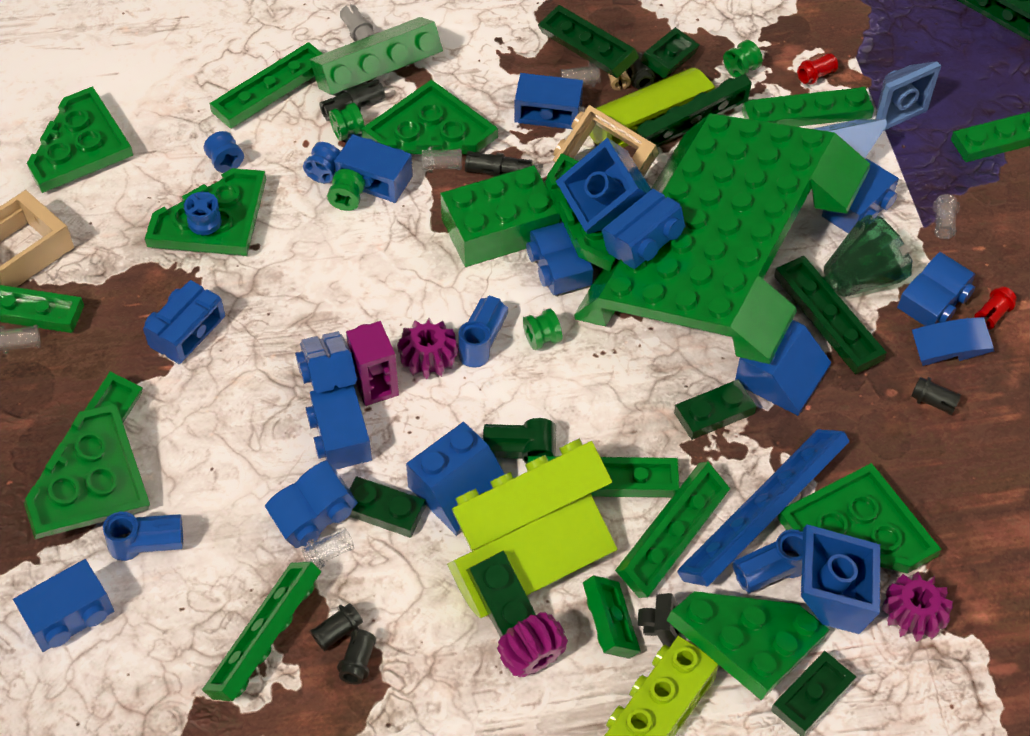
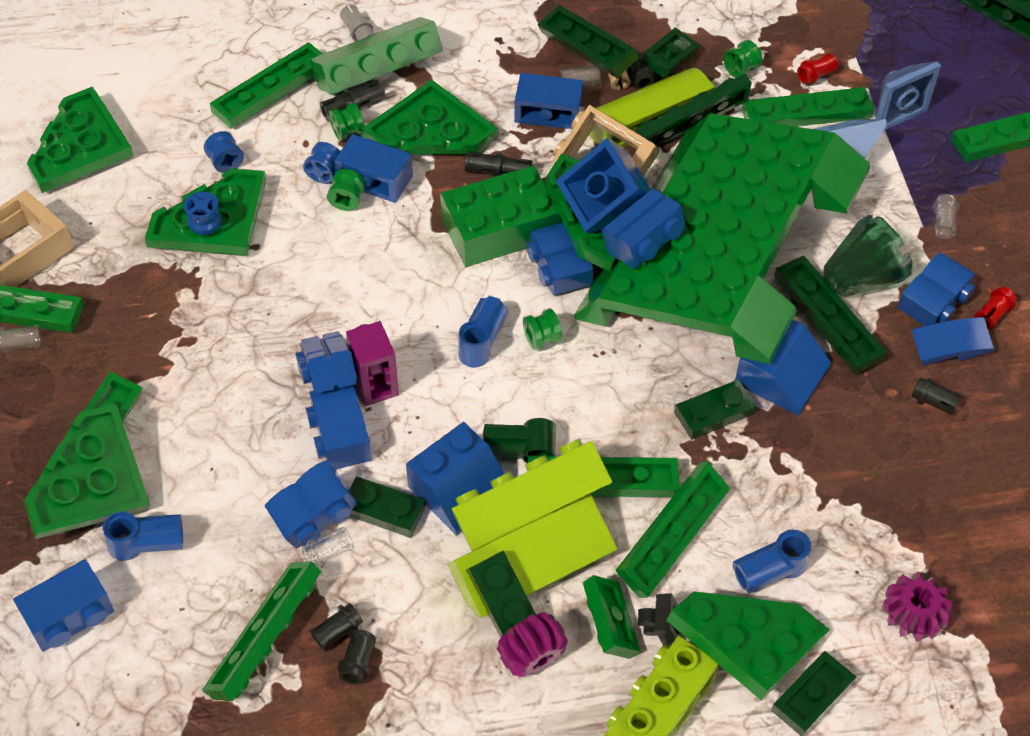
(183, 321): blue brick -> none
(427, 348): magenta gear -> none
(441, 159): clear pin -> none
(762, 507): blue tile -> none
(840, 578): blue slope -> none
(868, 510): green plate -> none
(873, 196): blue brick -> none

